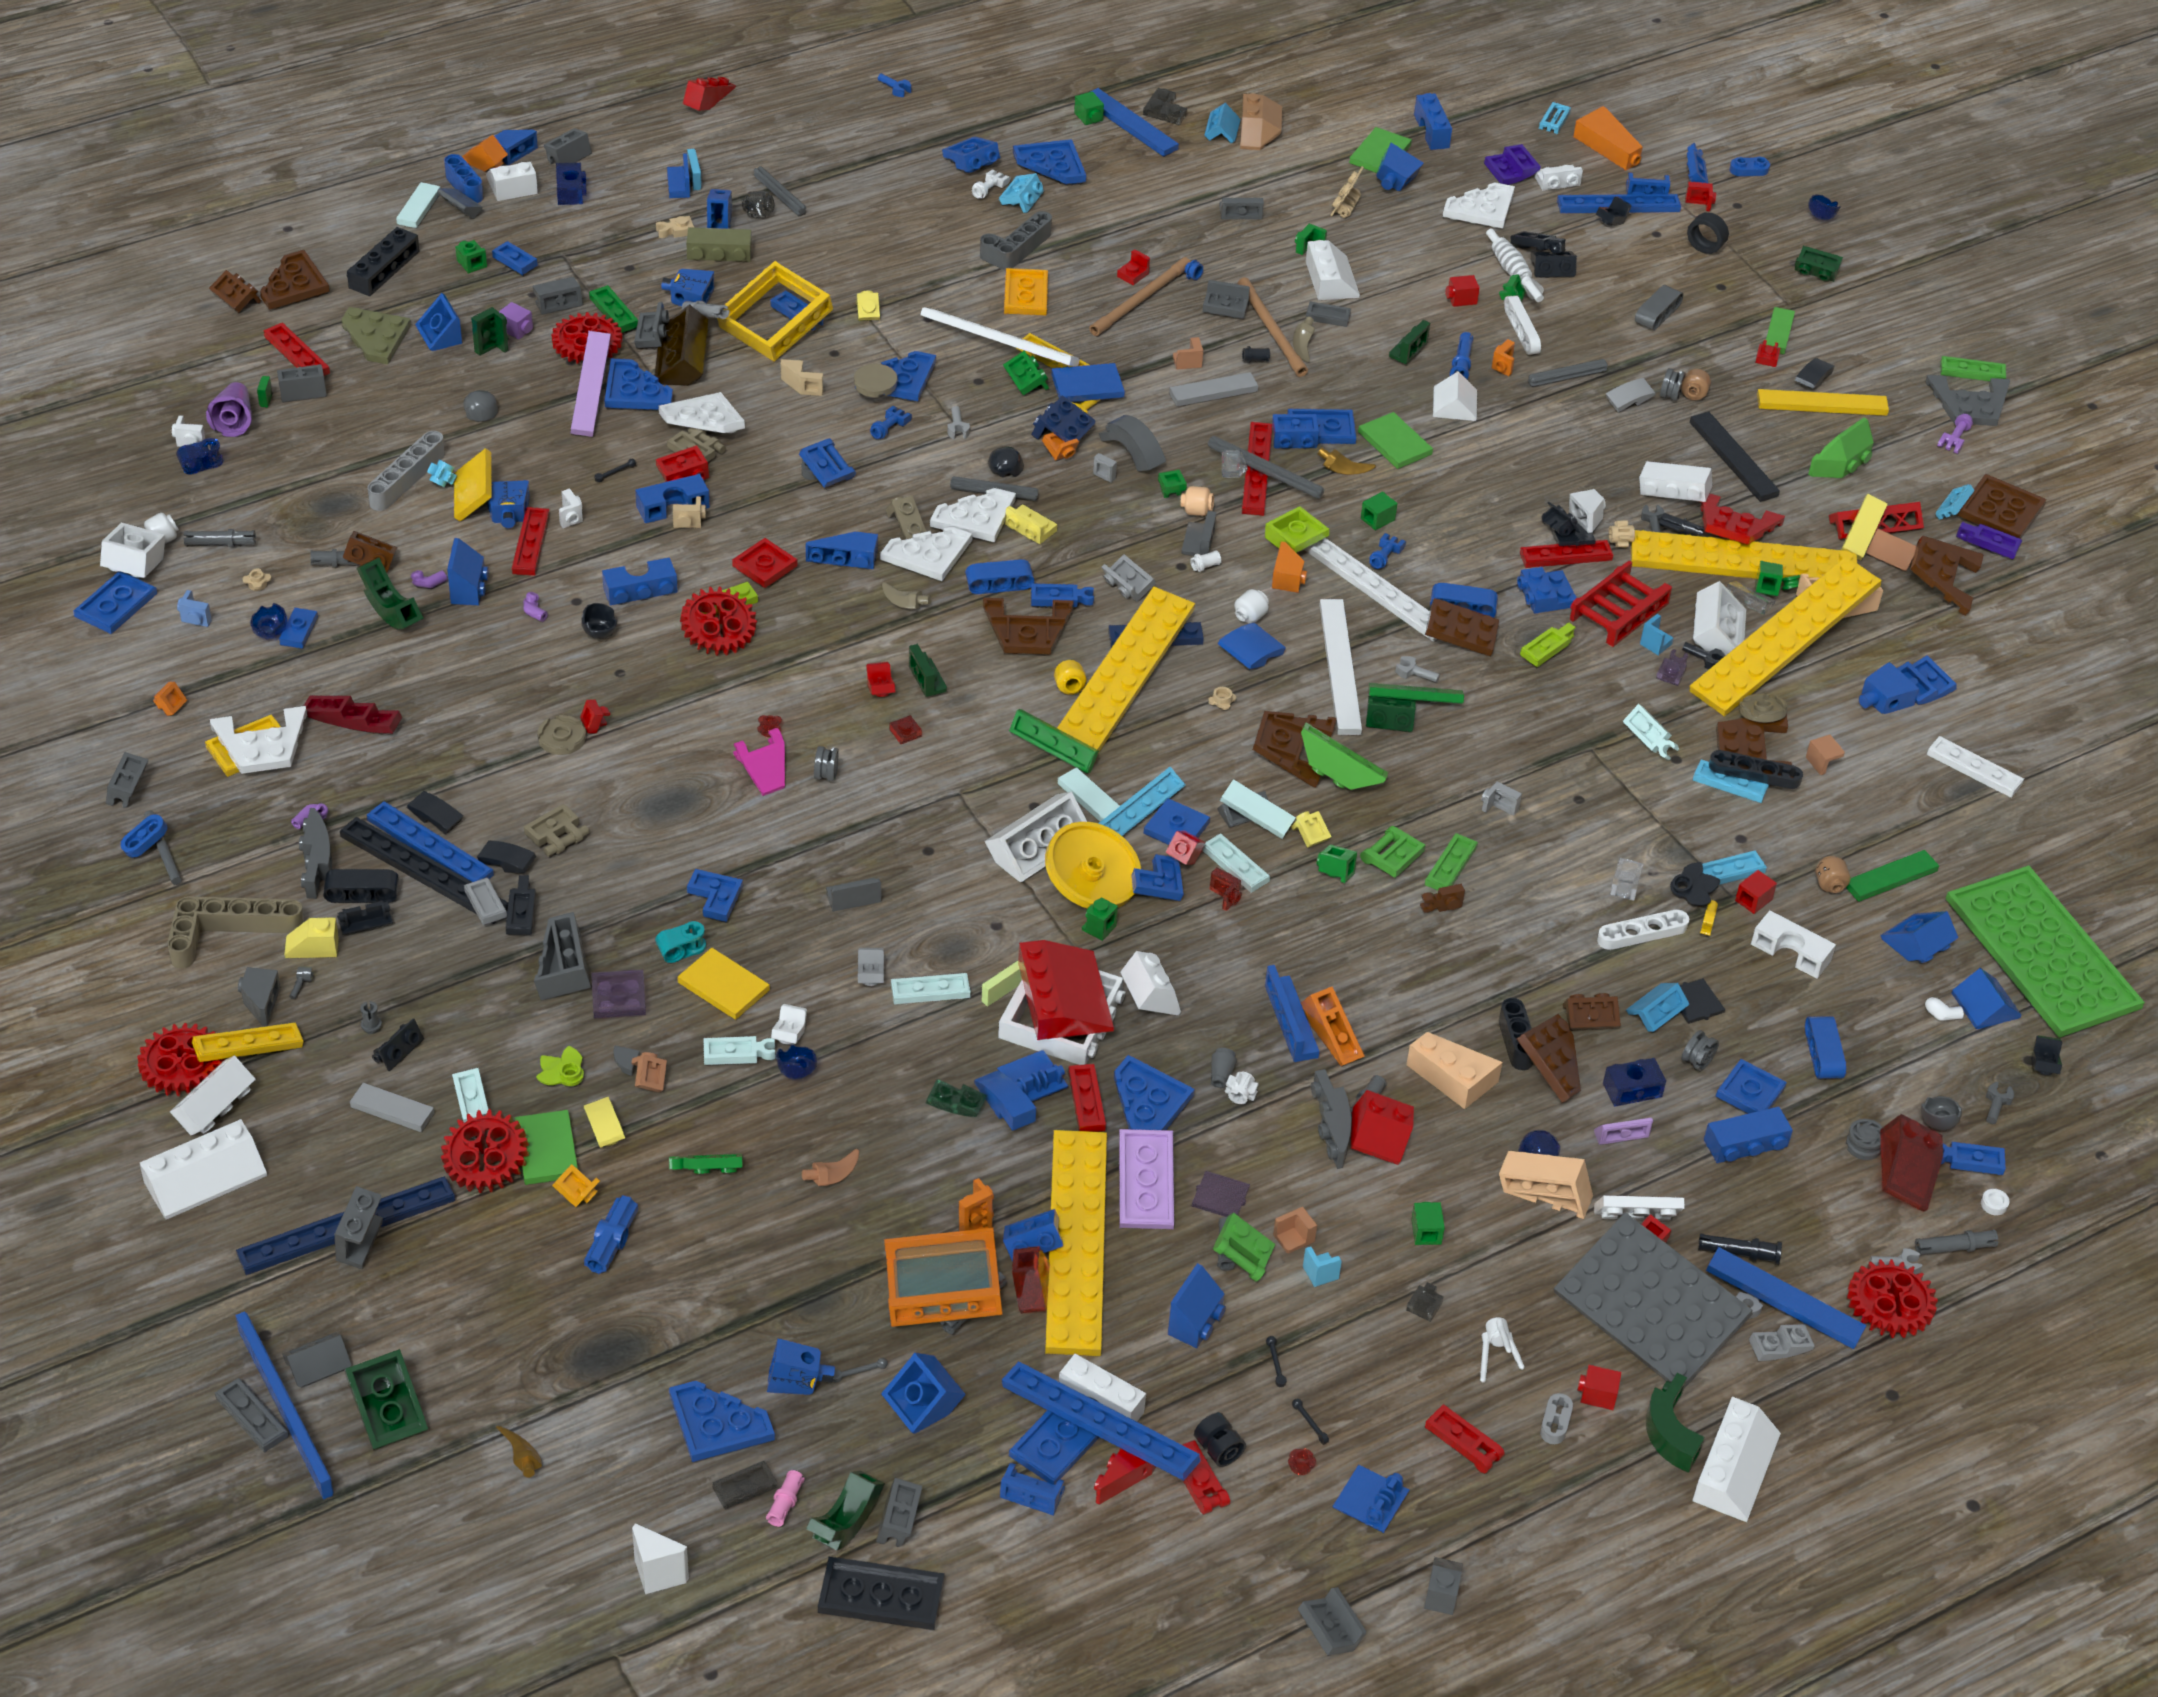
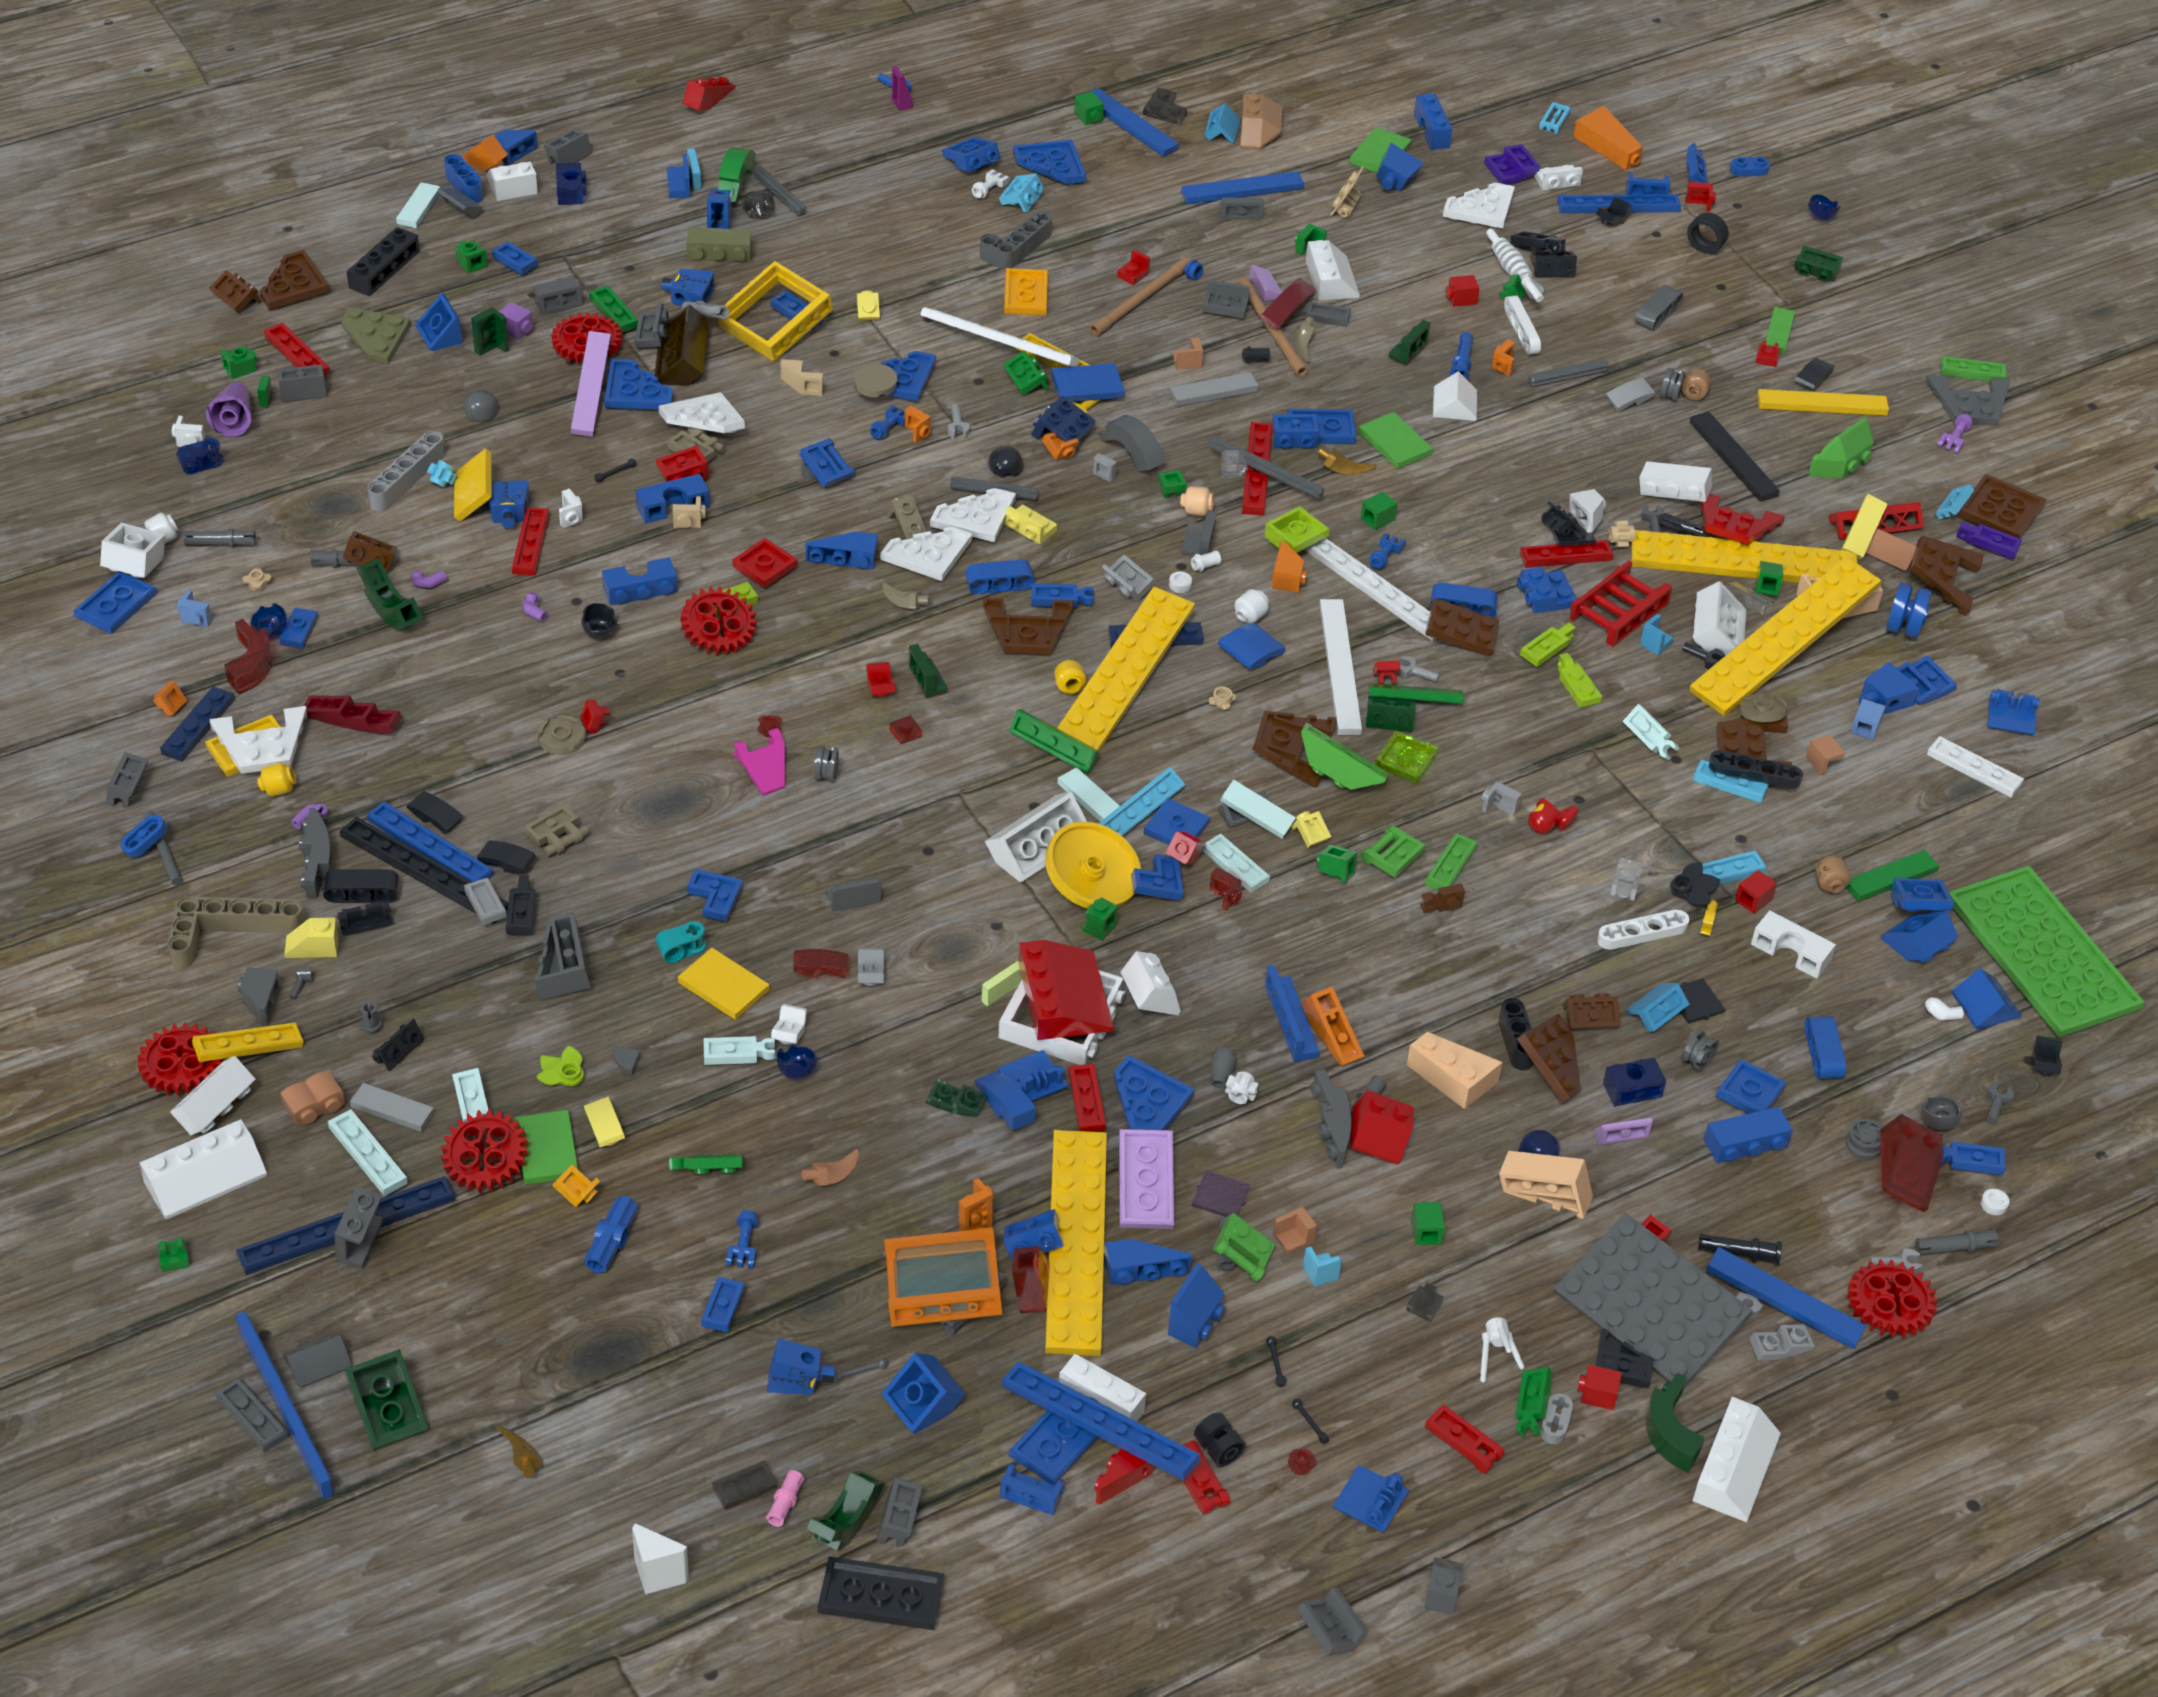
(173, 1254): none -> green tile
(197, 724): none -> dark blue plate
(239, 361): none -> green brick
(255, 664): none -> clear red arch
(277, 779): none -> yellow head
(312, 1098): none -> nougat brick
(367, 1152): none -> light aqua plate
(466, 574): blue slope -> none
(618, 993): clear purple plate -> none
(650, 1072): nougat bracket -> none
(676, 226): tan plate -> none
(716, 1421): blue plate -> none
(722, 1304): none -> blue plate
(733, 167): none -> green arch
(747, 1221): none -> blue hinge
(813, 961): none -> clear red slope
(900, 92): none -> magenta slope
(917, 422): none -> orange bracket
(930, 988): light aqua tile -> none
(1139, 1261): none -> blue slope
(1180, 582): none -> white tile
(1242, 187): none -> blue tile
(1264, 283): none -> lavender slope
(1287, 303): none -> dark red slope
(1386, 669): none -> red tile
(1406, 756): none -> clear neon green plate
(1533, 1399): none -> green plate
(1547, 816): none -> red piece
(1577, 682): none -> lime hinge
(1634, 1365): none -> black wing
(1638, 1207): white plate -> none
(1672, 669): clear purple plate -> none
(1790, 582): green bush -> none
(1867, 719): none -> medium blue brick
(1909, 610): none -> blue wheel
(1921, 895): none -> blue plate
(2011, 712): none -> blue hinge

